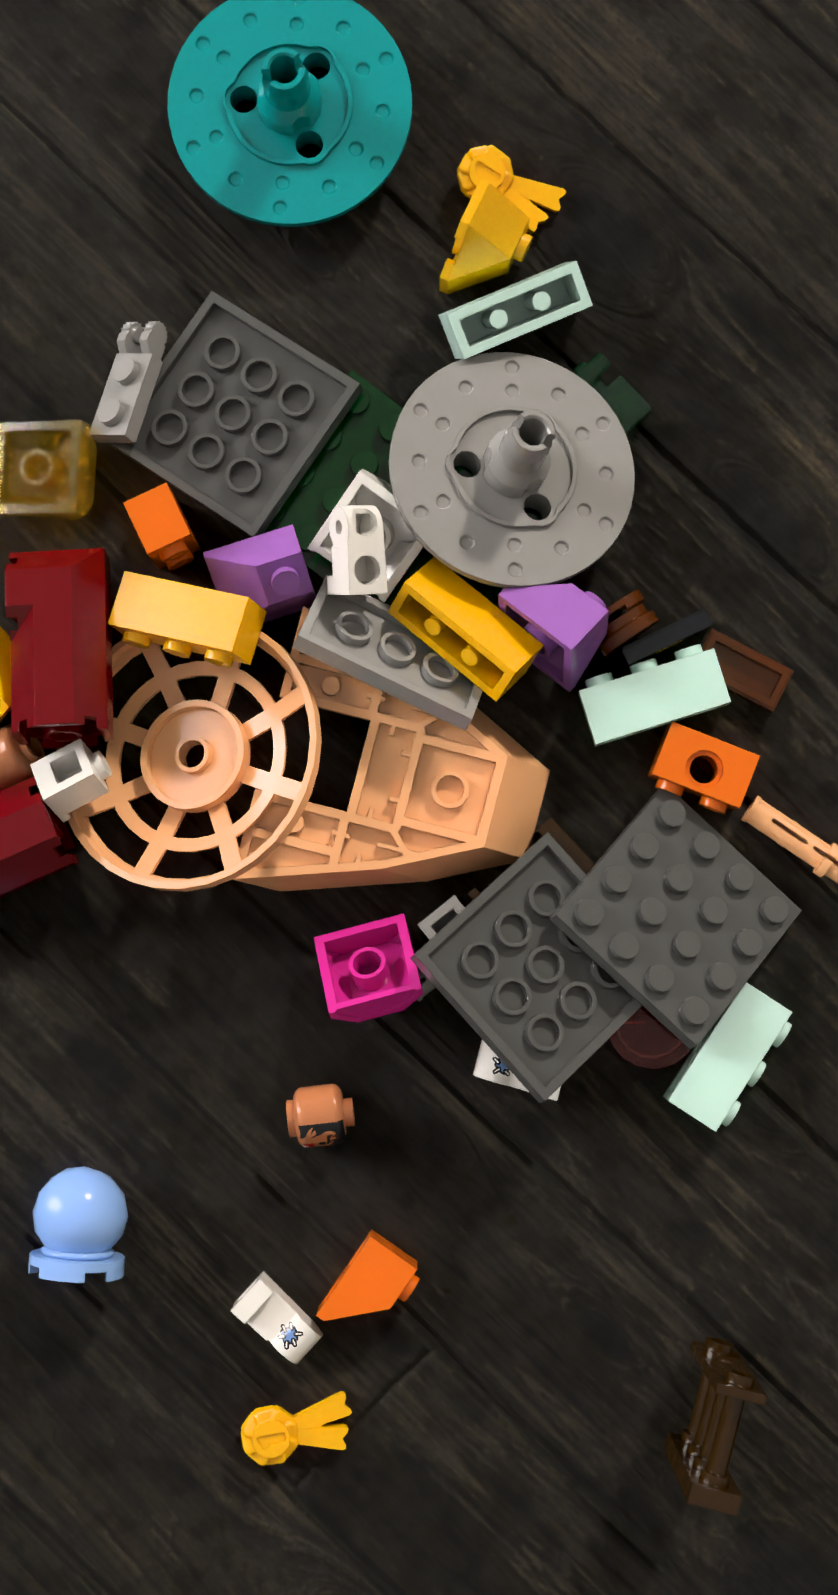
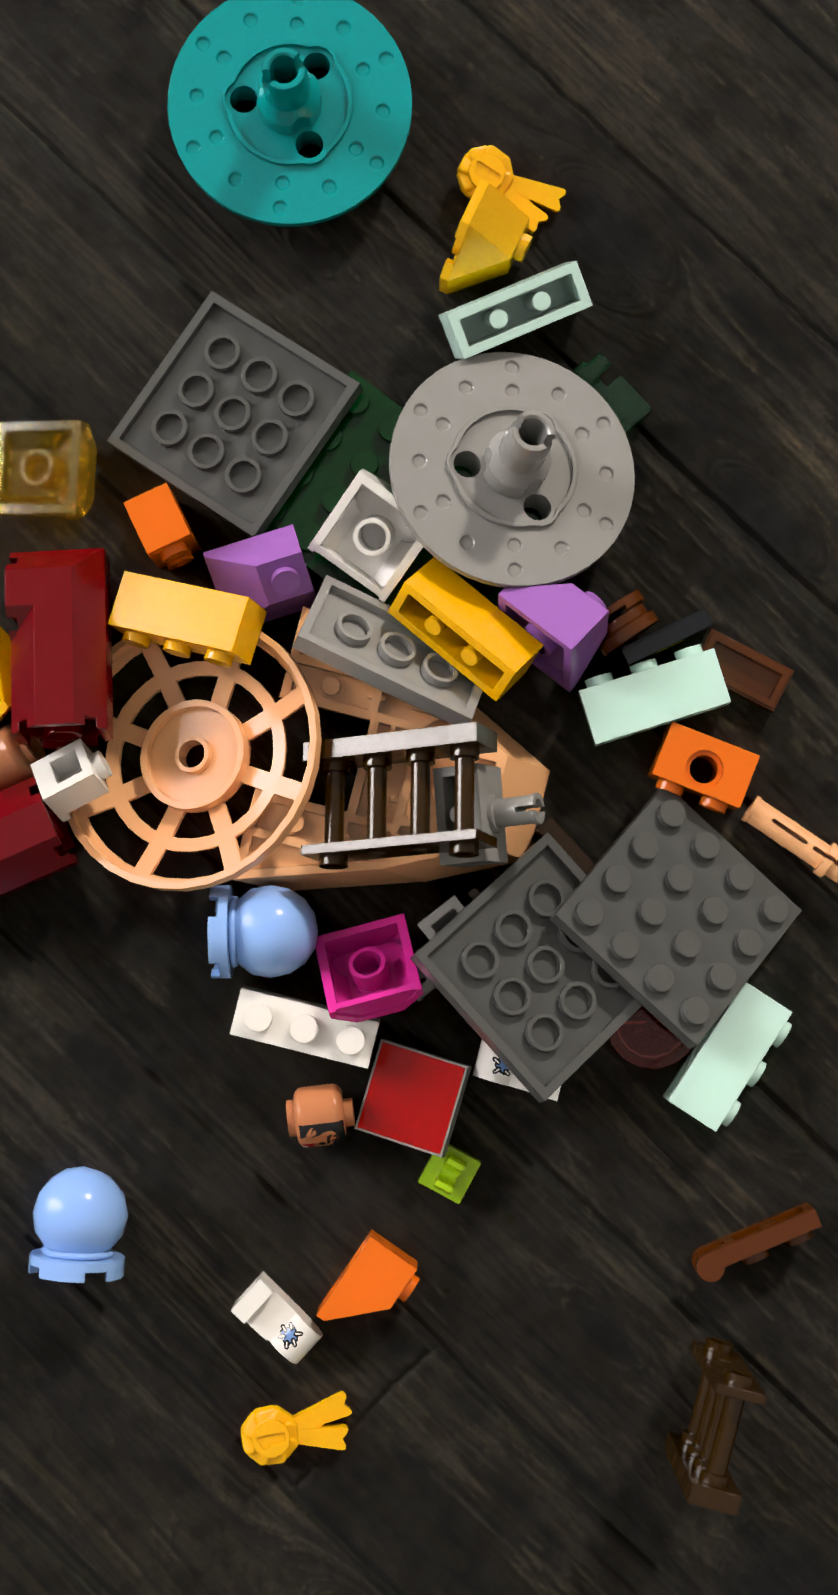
(130, 383): light grey hinge -> none
(263, 931): none -> light blue tile
(302, 1027): none -> white brick
(357, 551): white leg -> none
(376, 755): none -> dark brown fence
(413, 1097): none -> red tile
(450, 1174): none -> lime tile
(491, 812): none -> light grey brick
(753, 1241): none -> reddish brown plate

